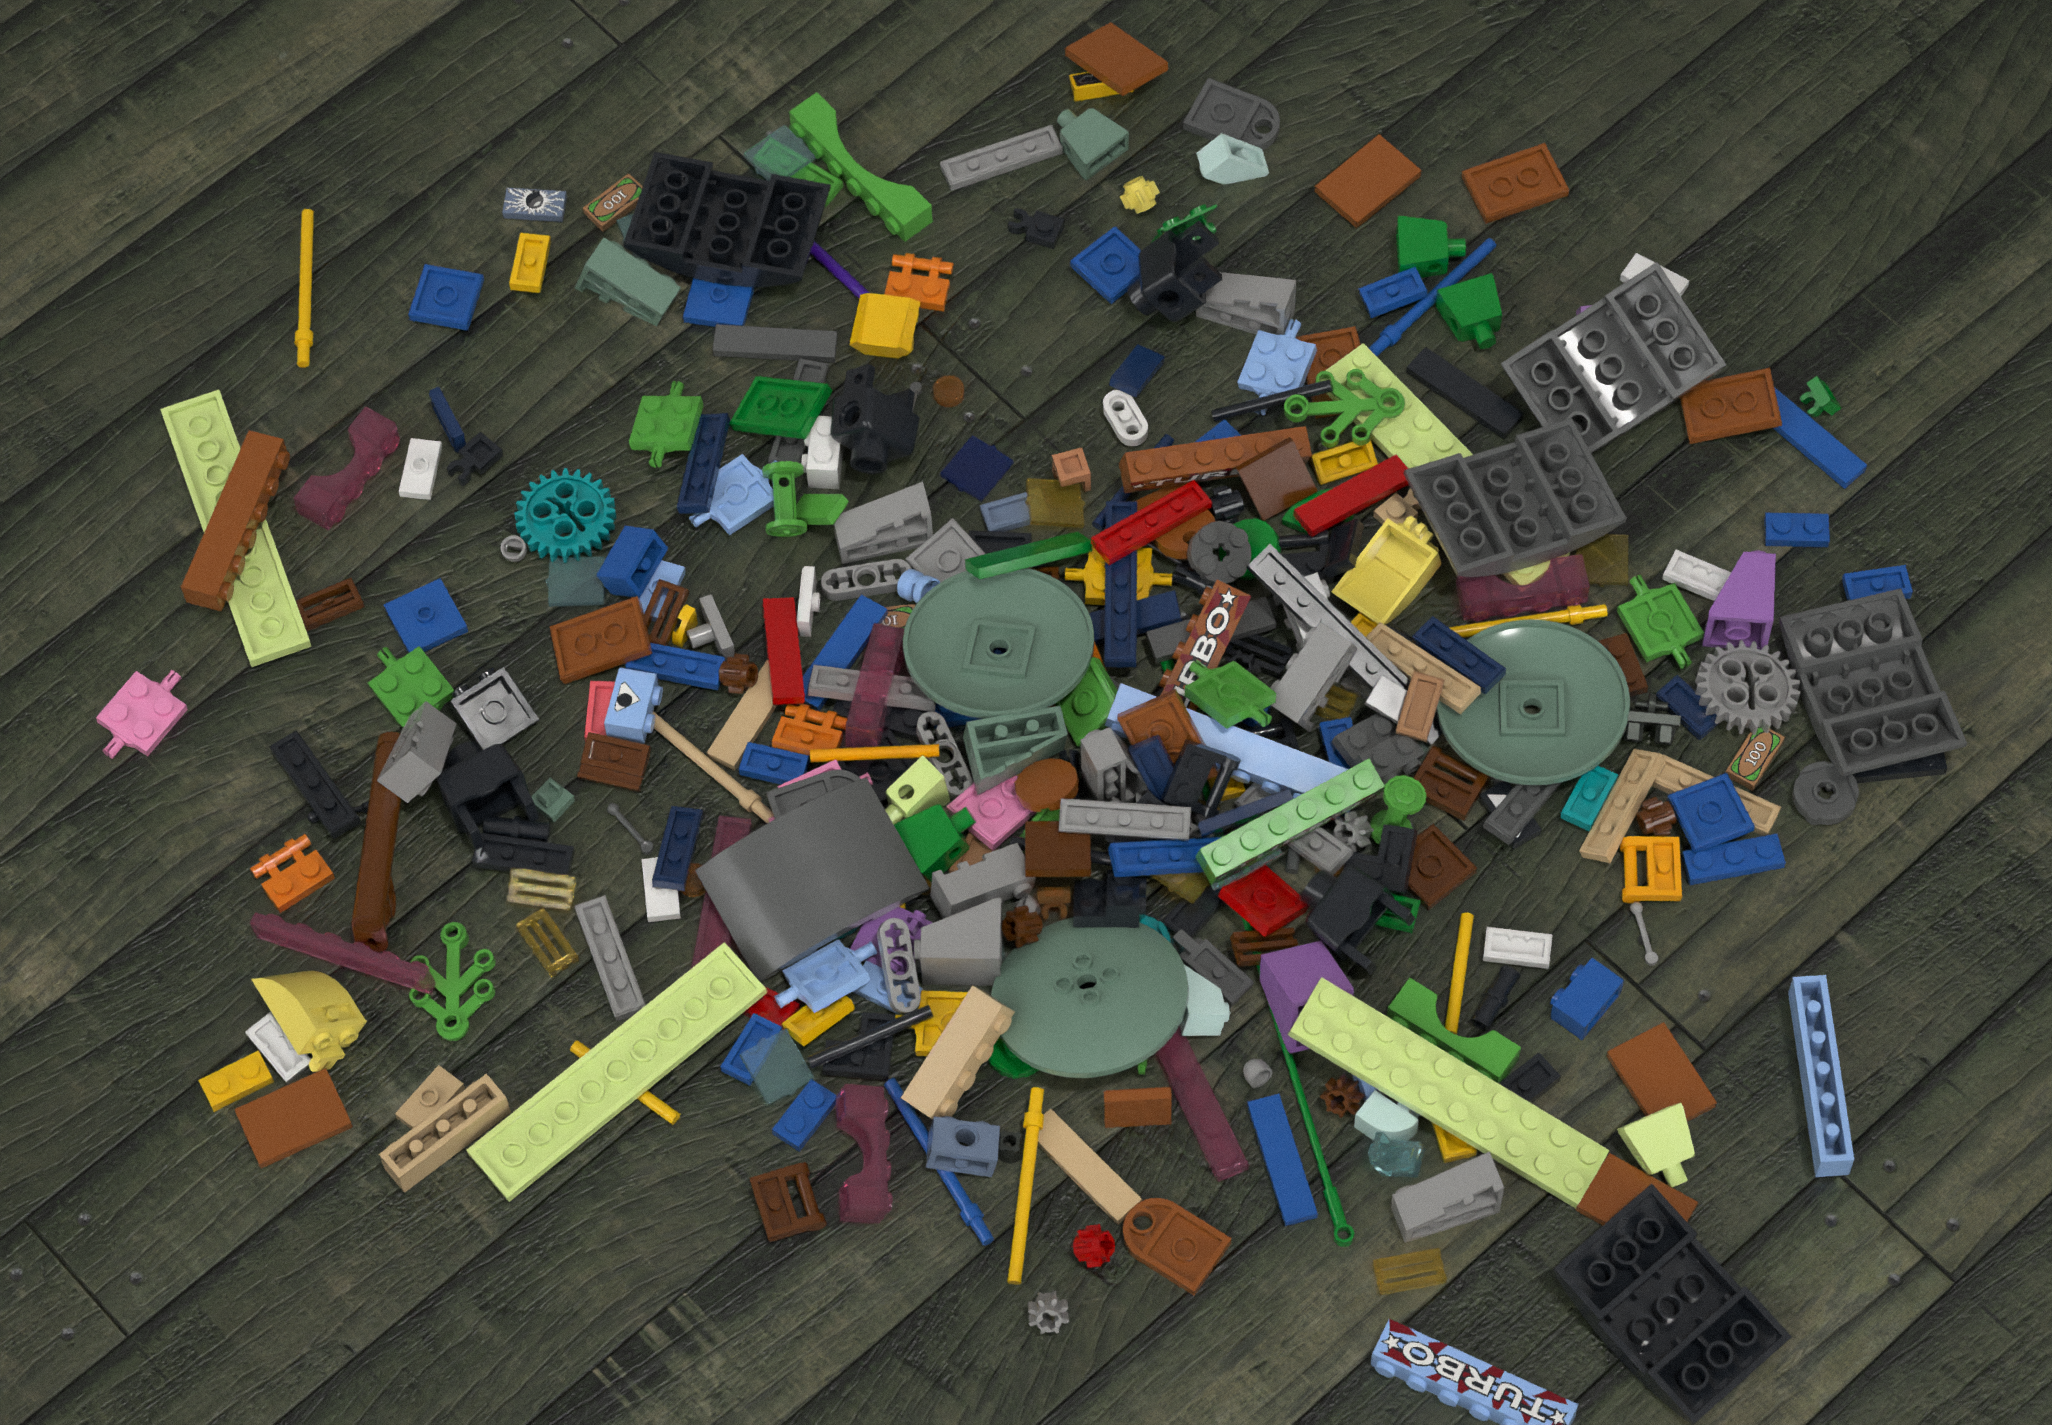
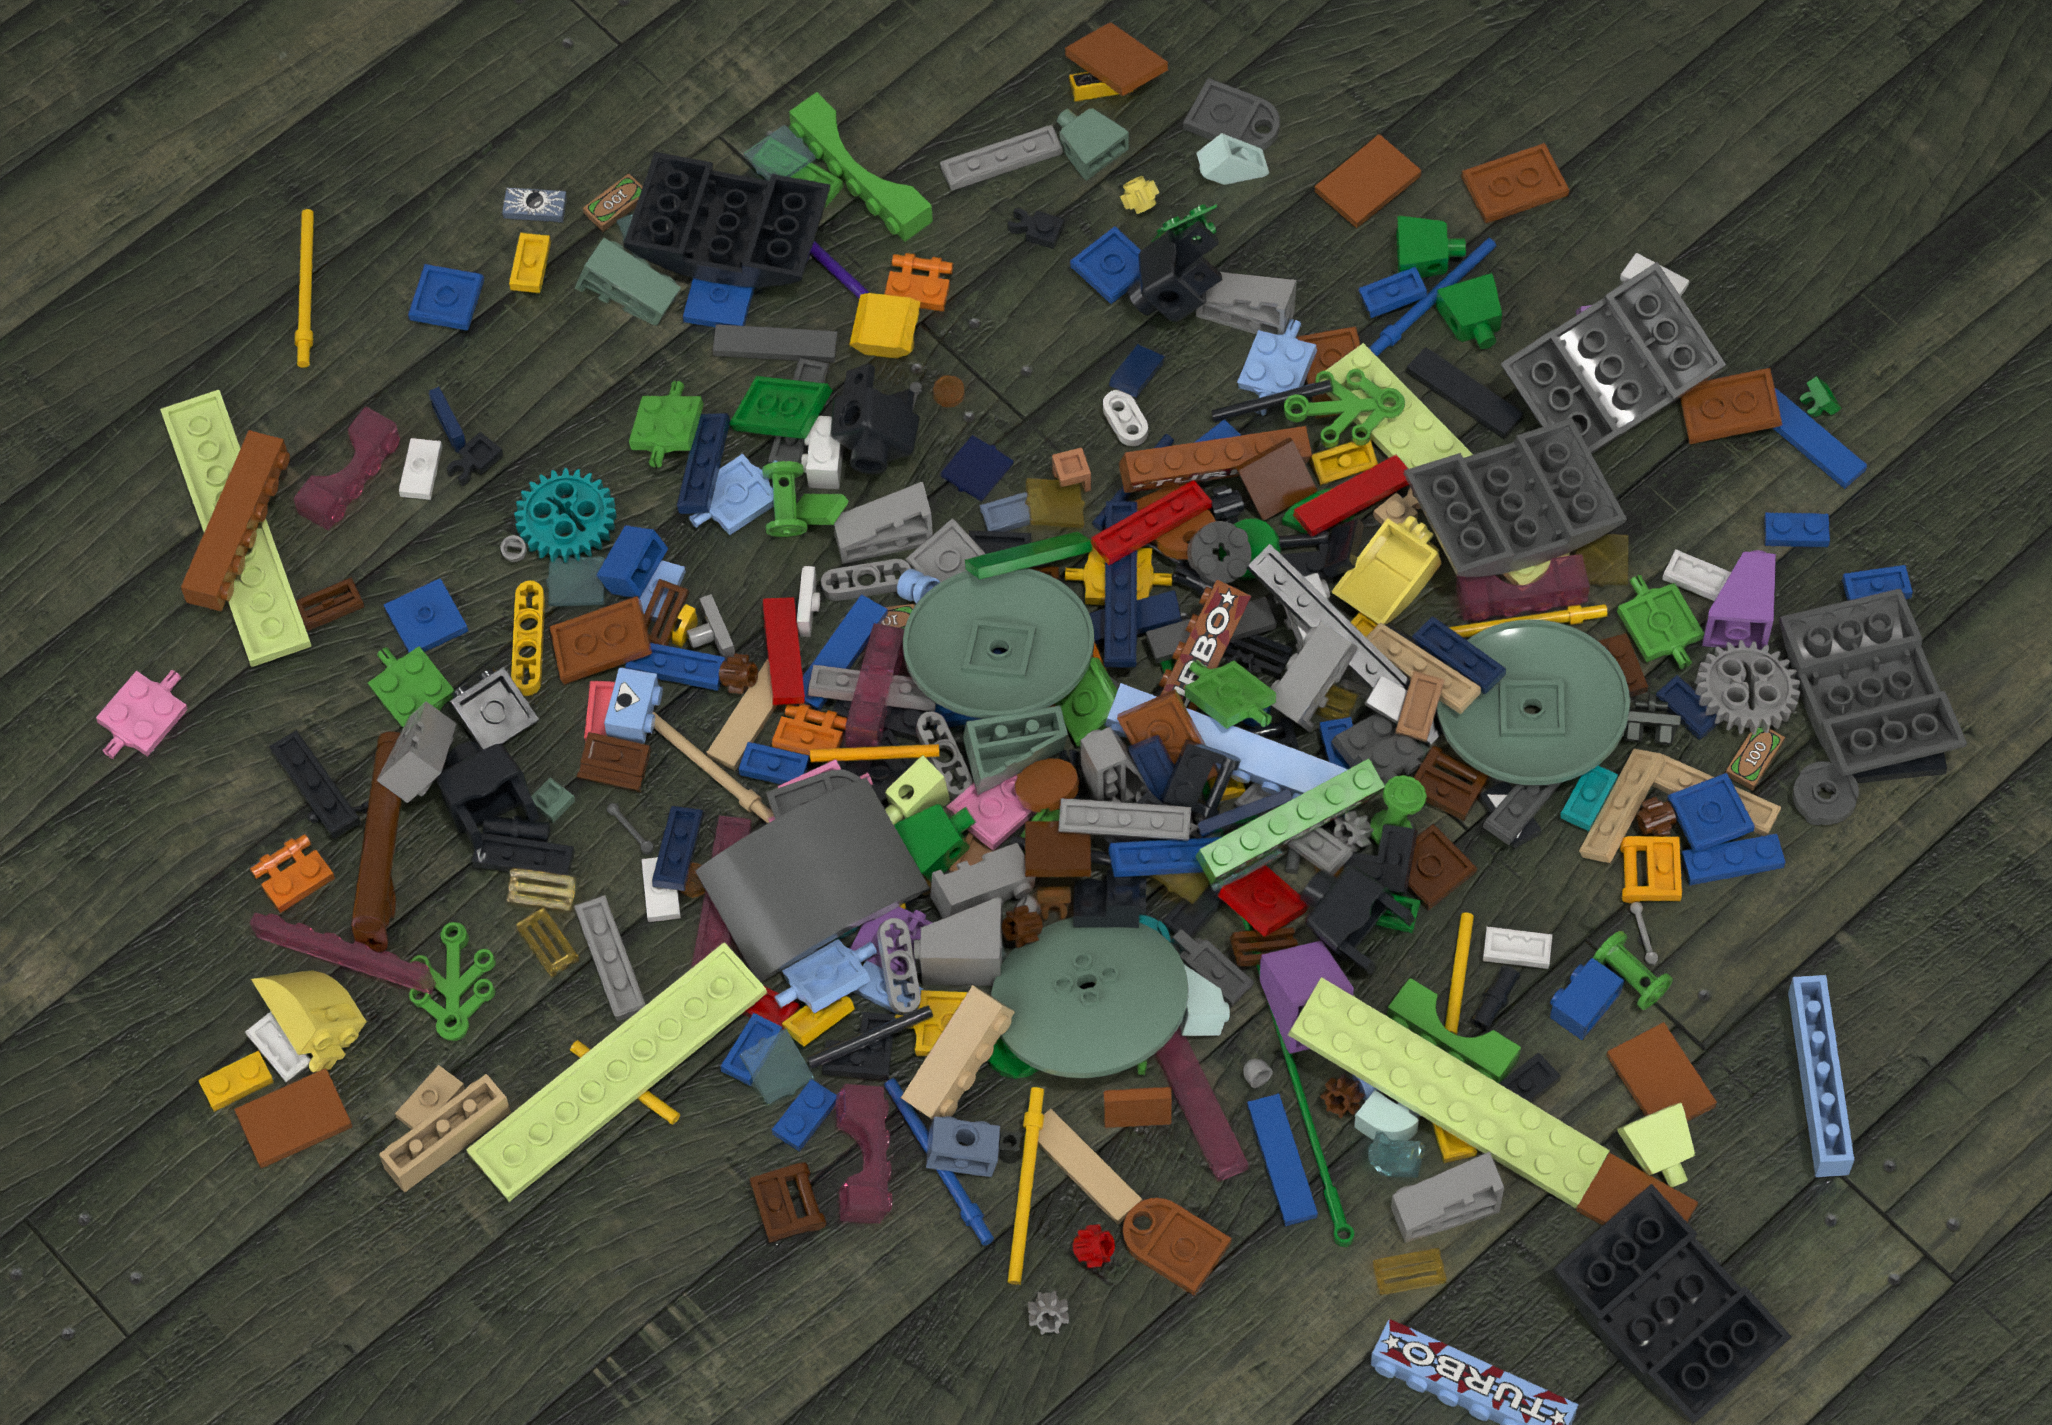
(528, 637): none -> yellow beam
(1632, 970): none -> bright green hose

